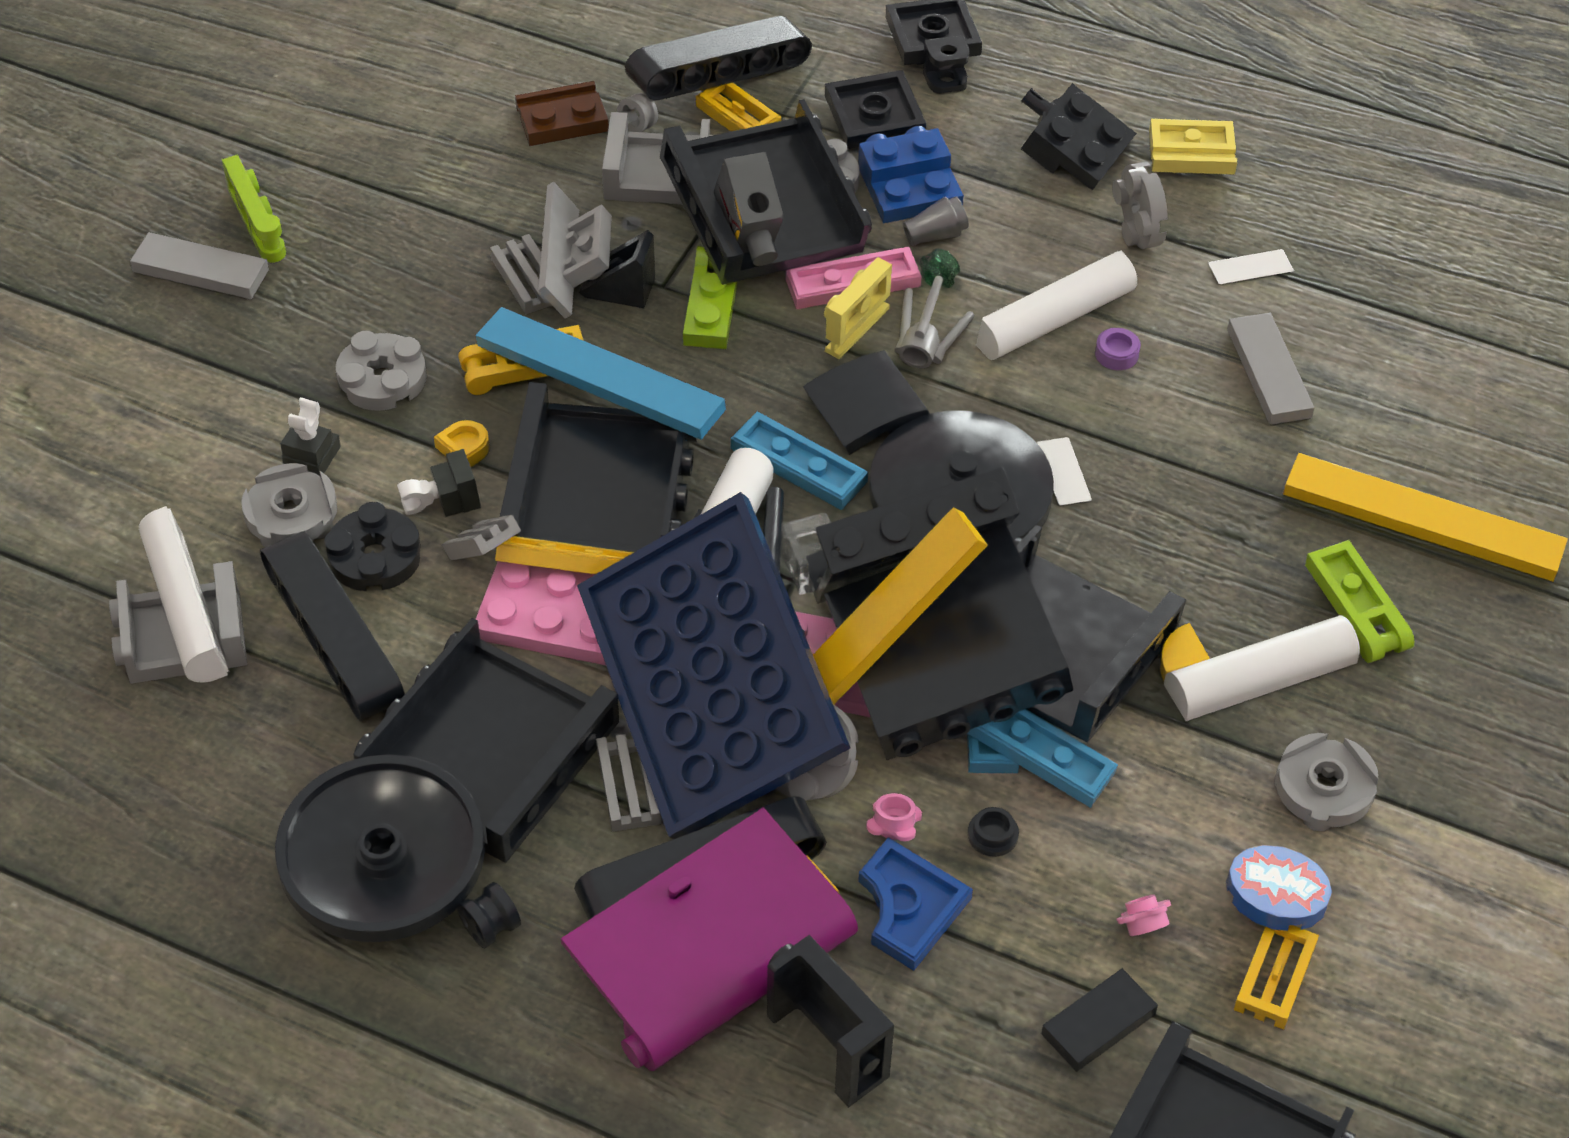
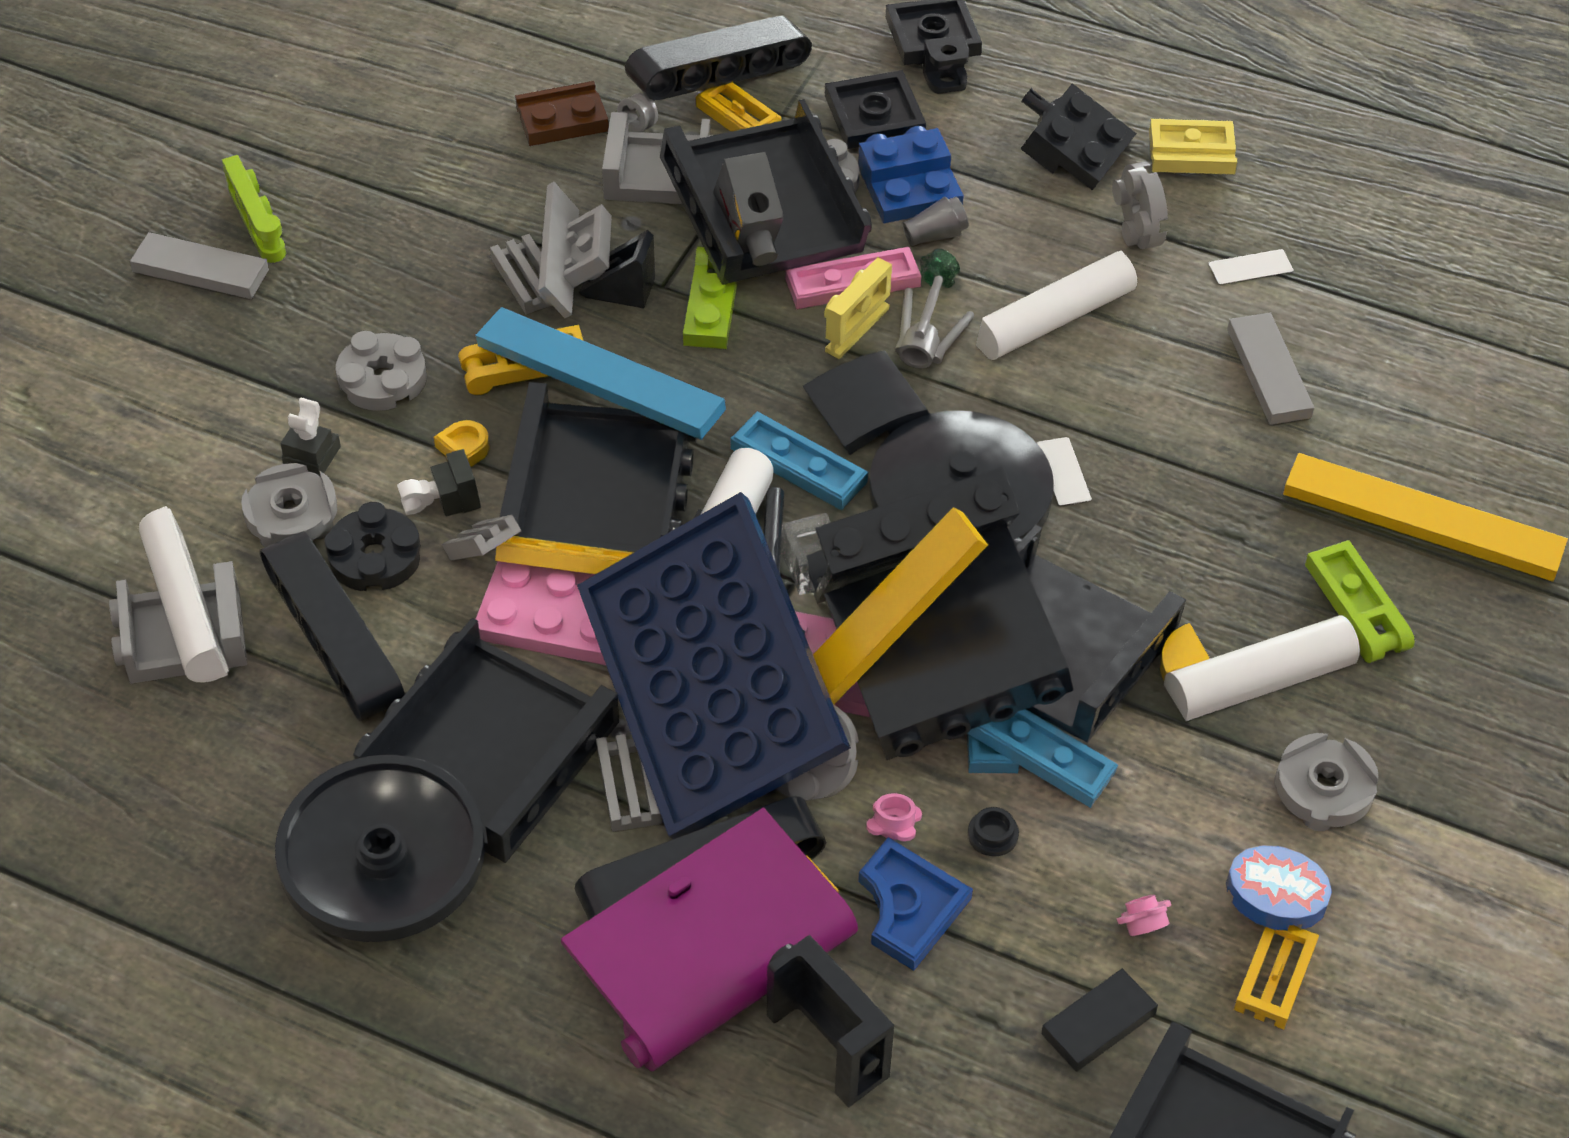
(489, 914): black wheel -> none
(1117, 349): medium lavender tile -> none

